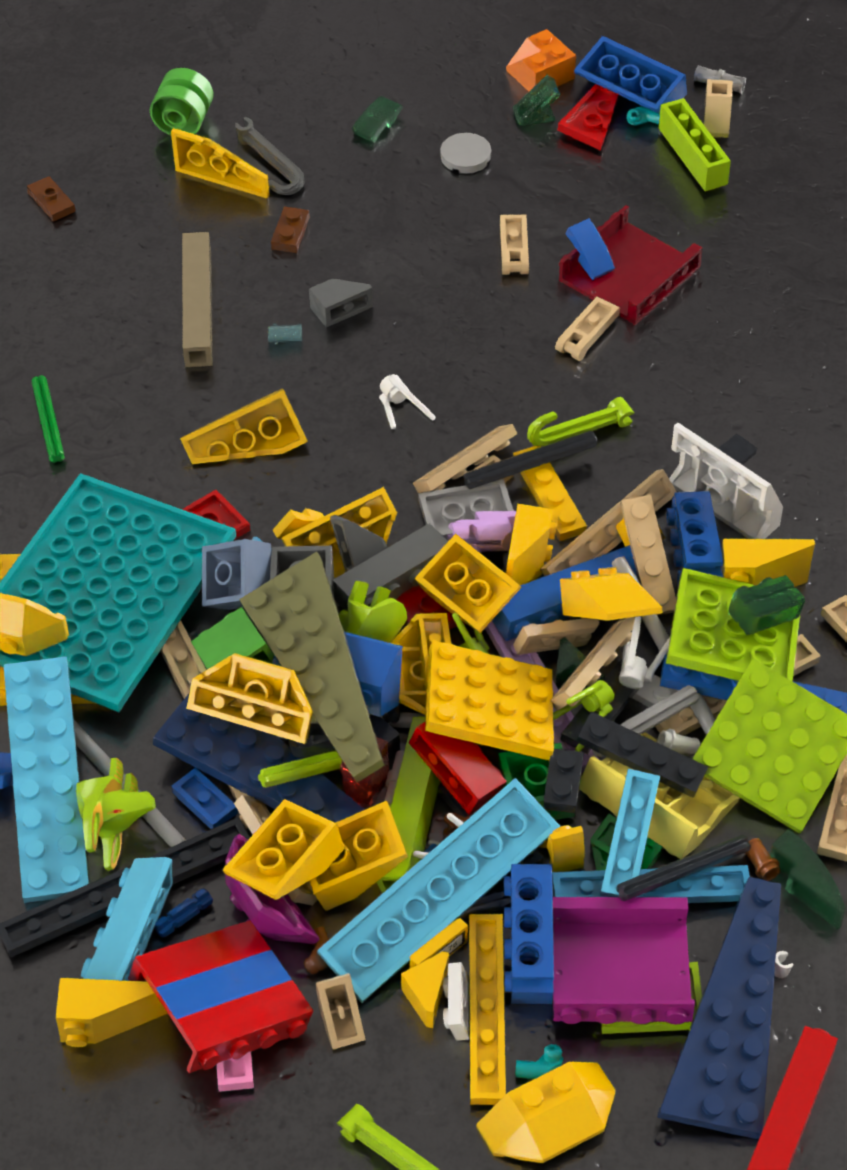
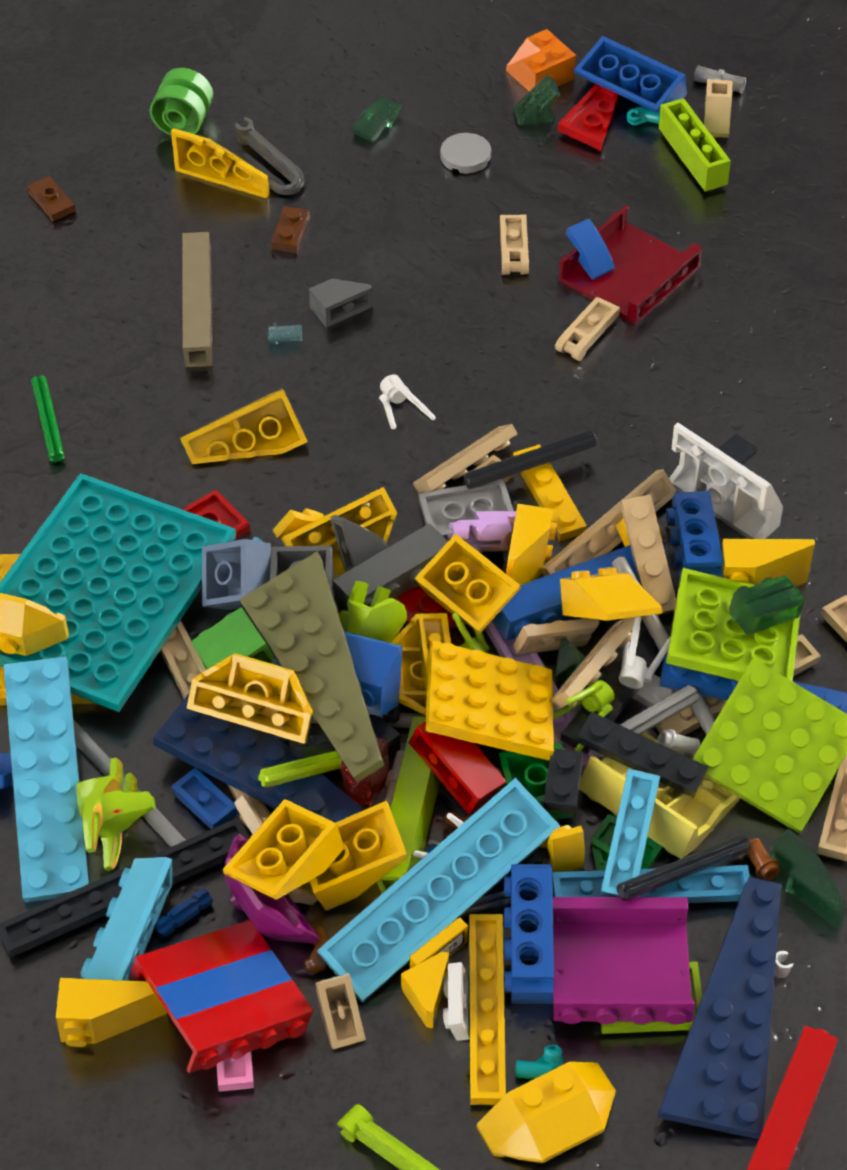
(616, 412): lime piece -> none

